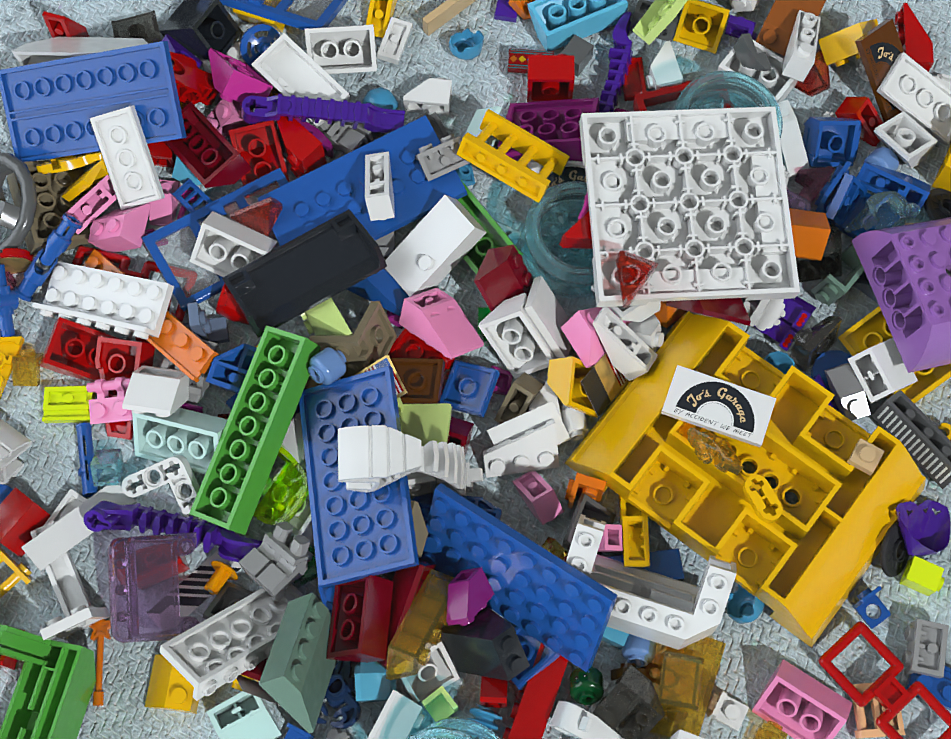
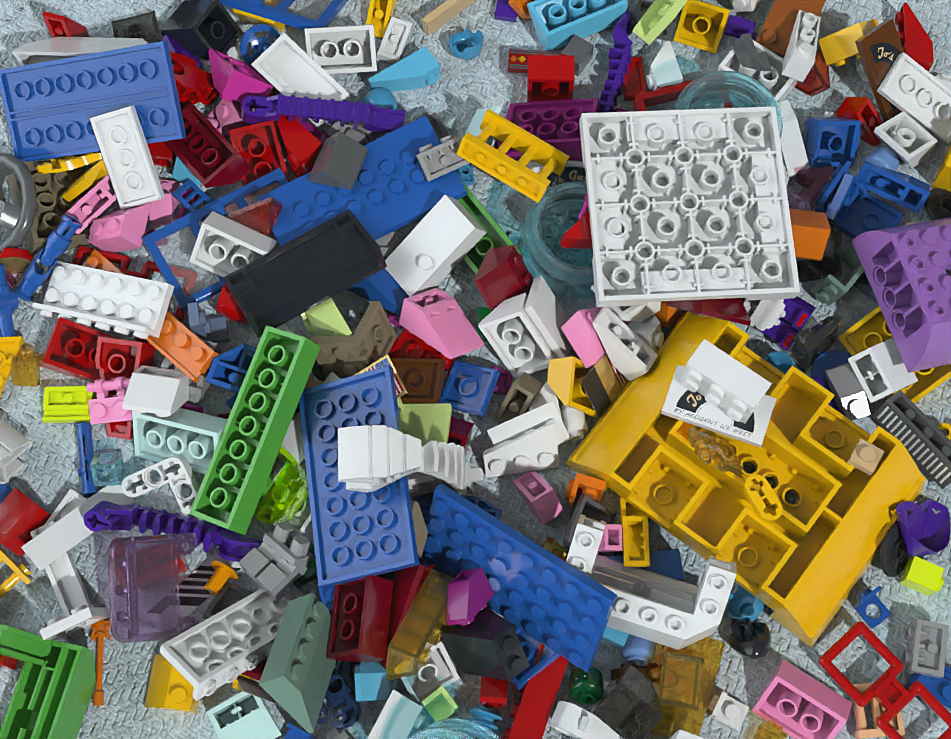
(327, 366): medium blue head -> none
(338, 162): none -> dark grey slope
(379, 186): white slope -> none
(409, 73): none -> medium azure slope
(430, 97): white slope -> none
(633, 275): clear red slope -> none
(724, 381): none -> white brick
(750, 640): none -> black piece
(884, 211): clear light blue piece -> none

